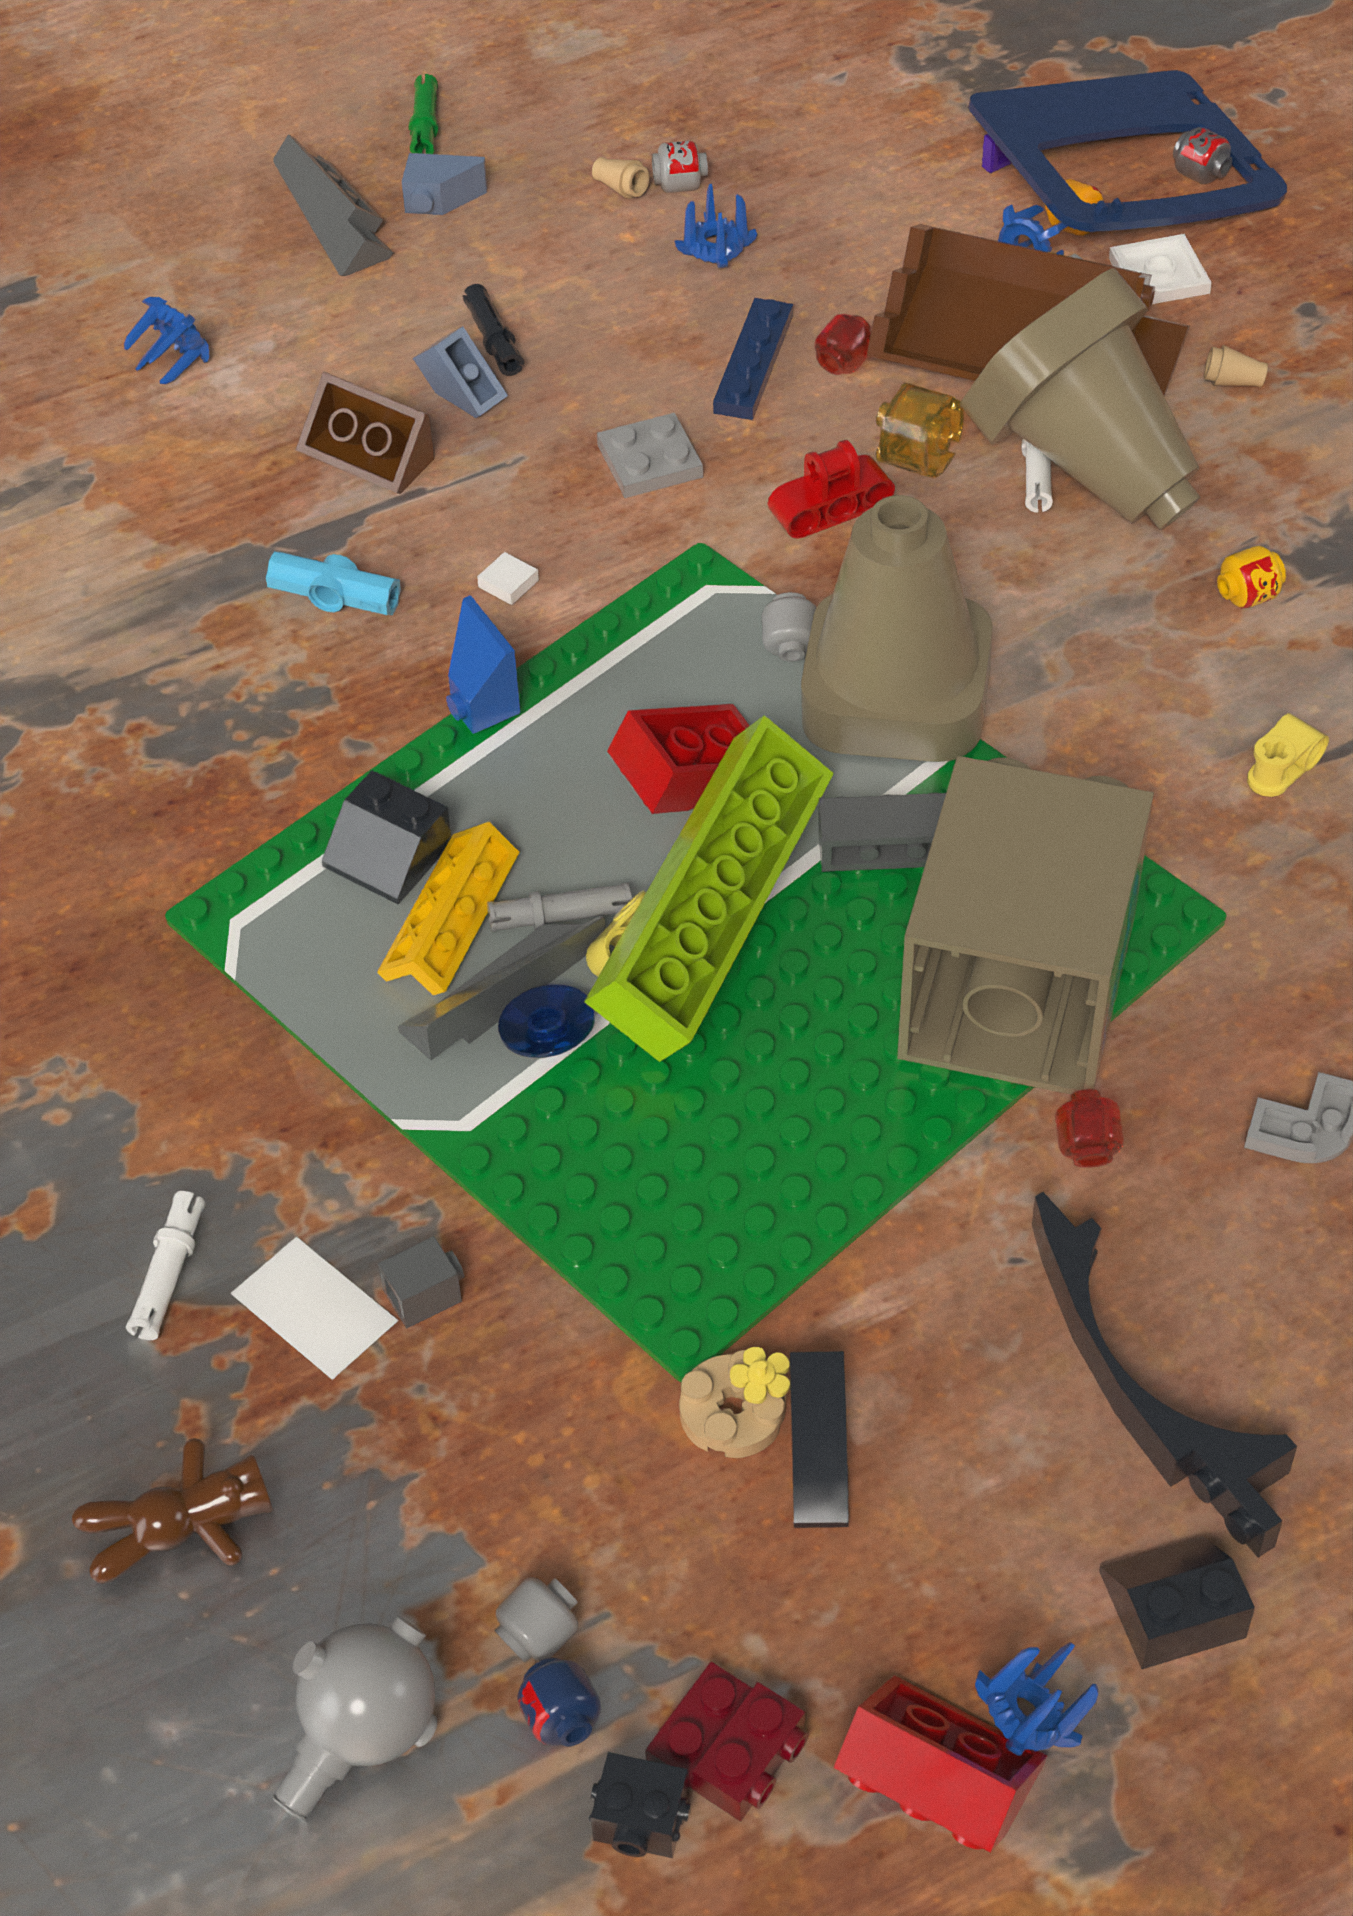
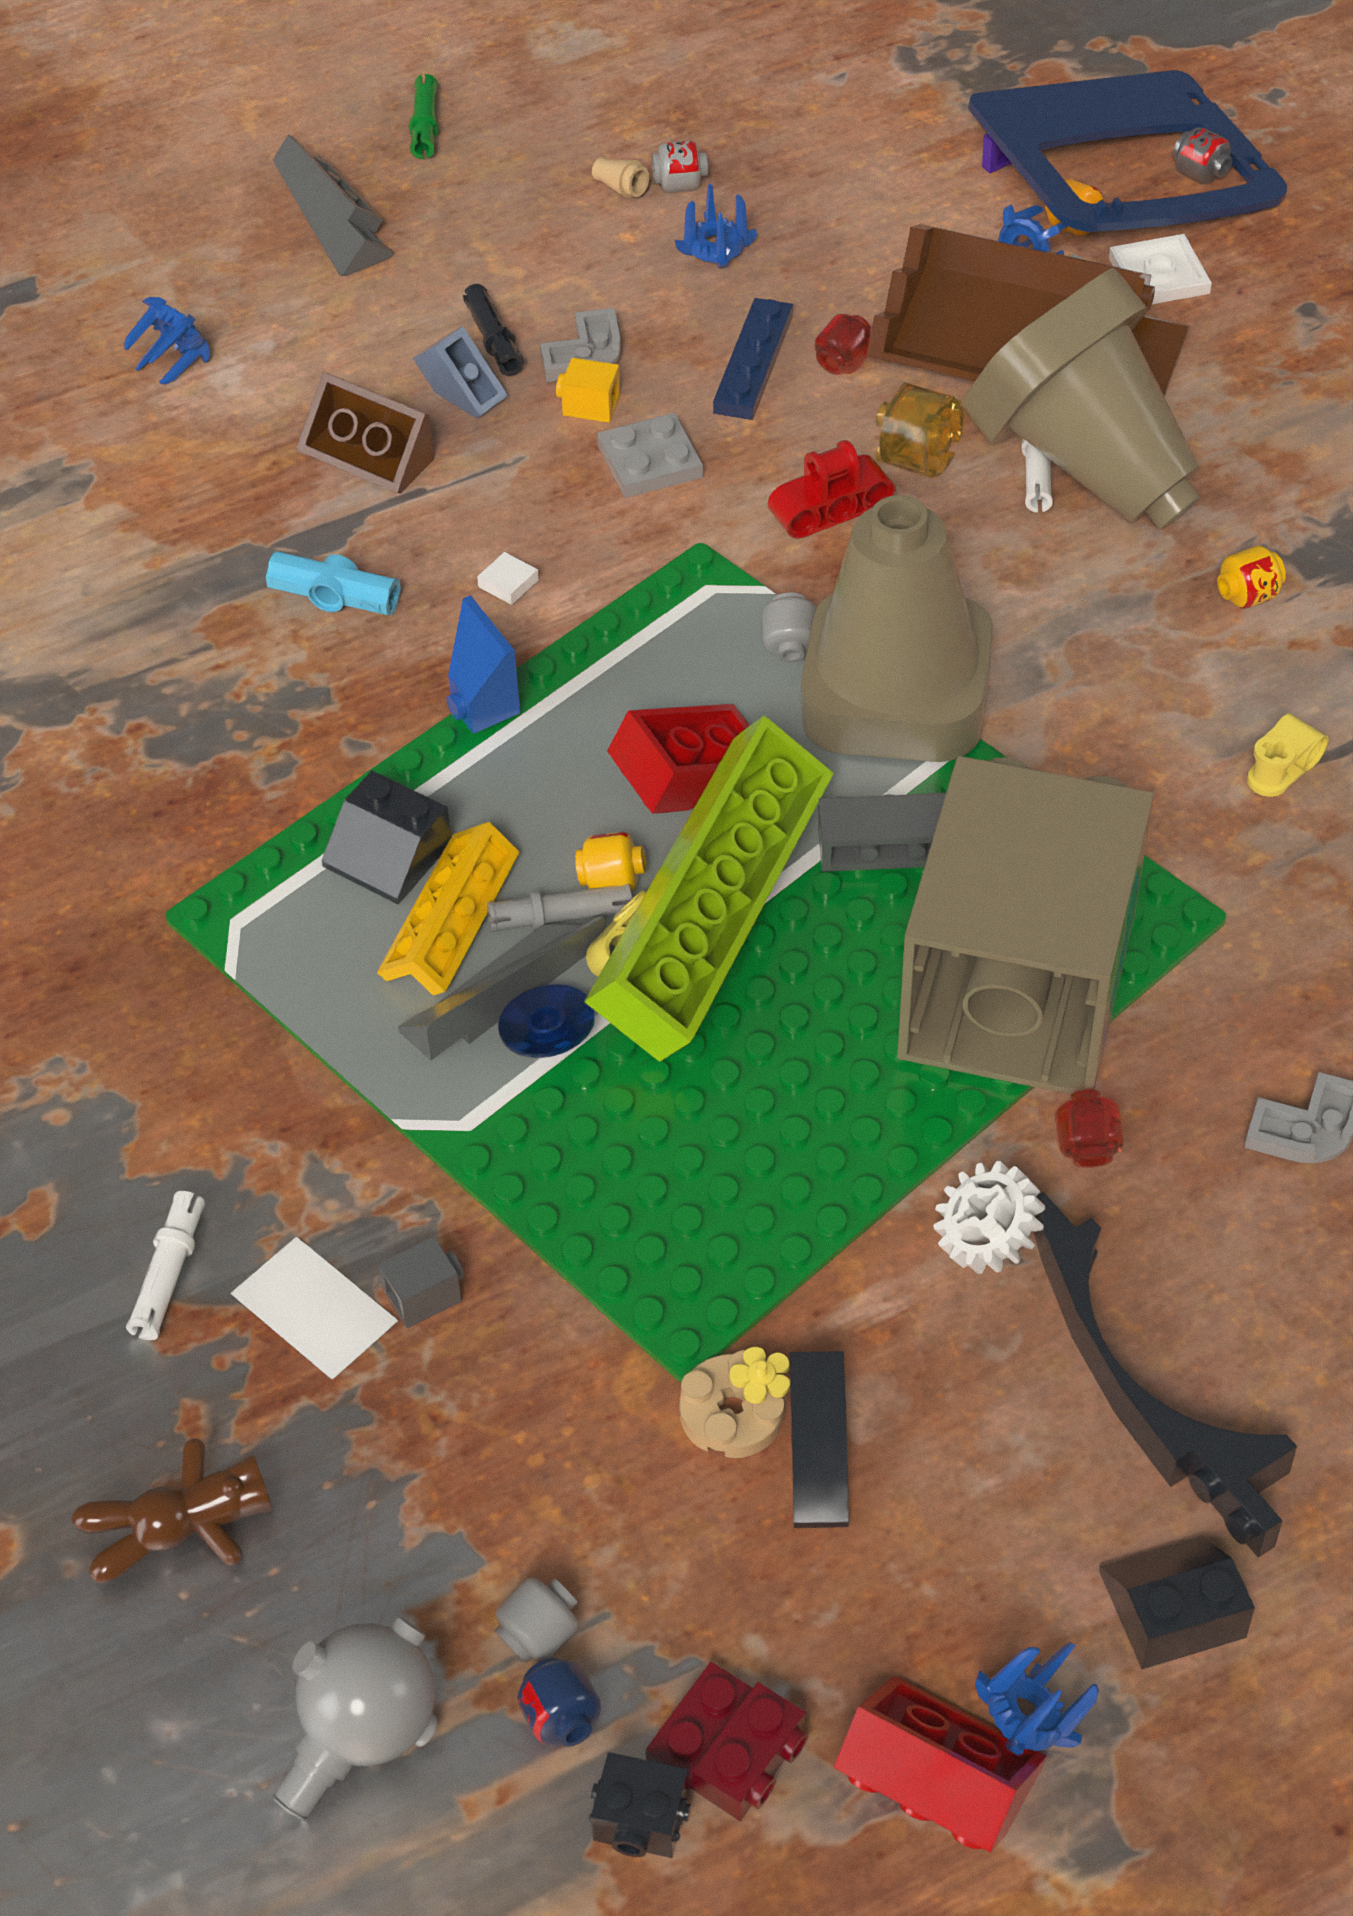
(442, 182): sand blue slope -> none
(589, 389): none -> yellow brick
(596, 341): none -> light grey plate
(610, 861): none -> yellow head
(989, 1217): none -> white gear
(1233, 368): tan cone -> none

